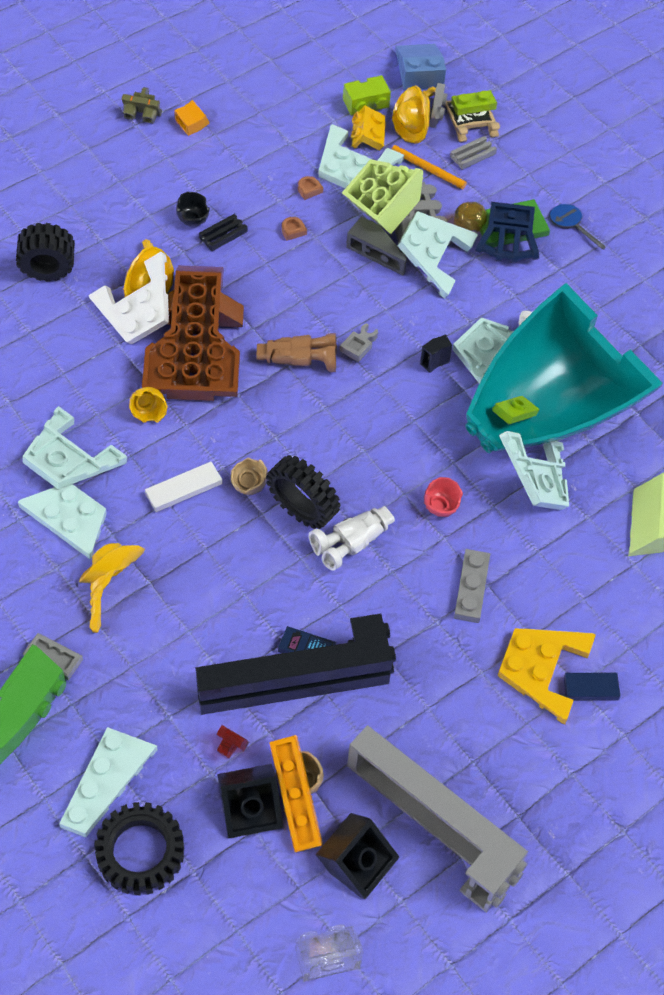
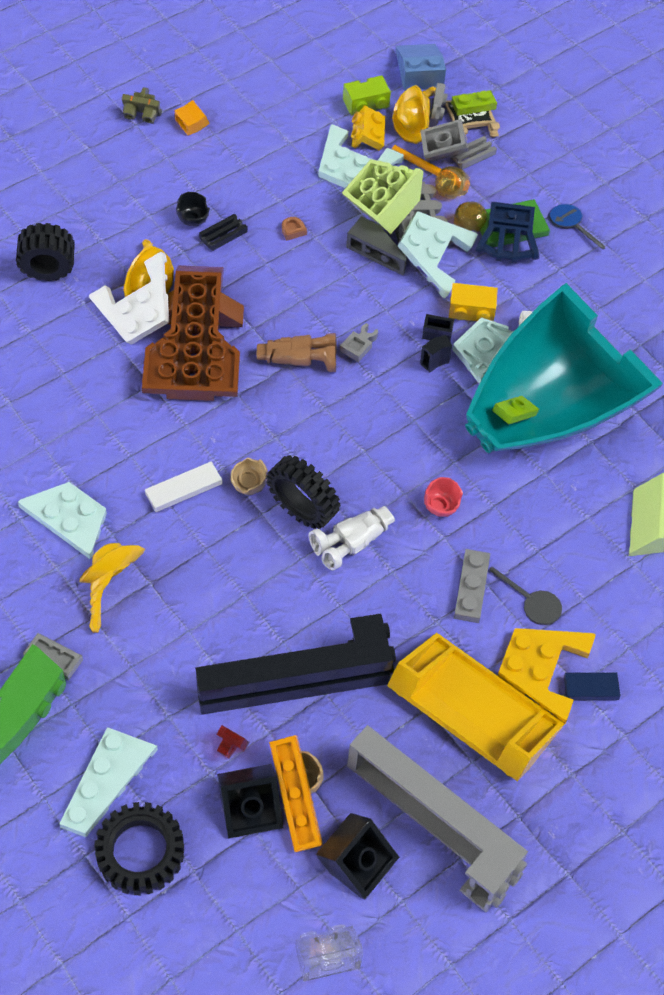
(61, 460): light aqua wing -> none
(148, 404): yellow hair -> none
(299, 640): tile -> none
(309, 187): nougat tile -> none
(437, 326): none -> black piece
(444, 141): none -> light grey slope
(452, 182): none -> clear yellow hair
(472, 302): none -> yellow brick
(475, 705): none -> yellow slope
(539, 477): light aqua wing -> none
(539, 606): none -> dark grey piece

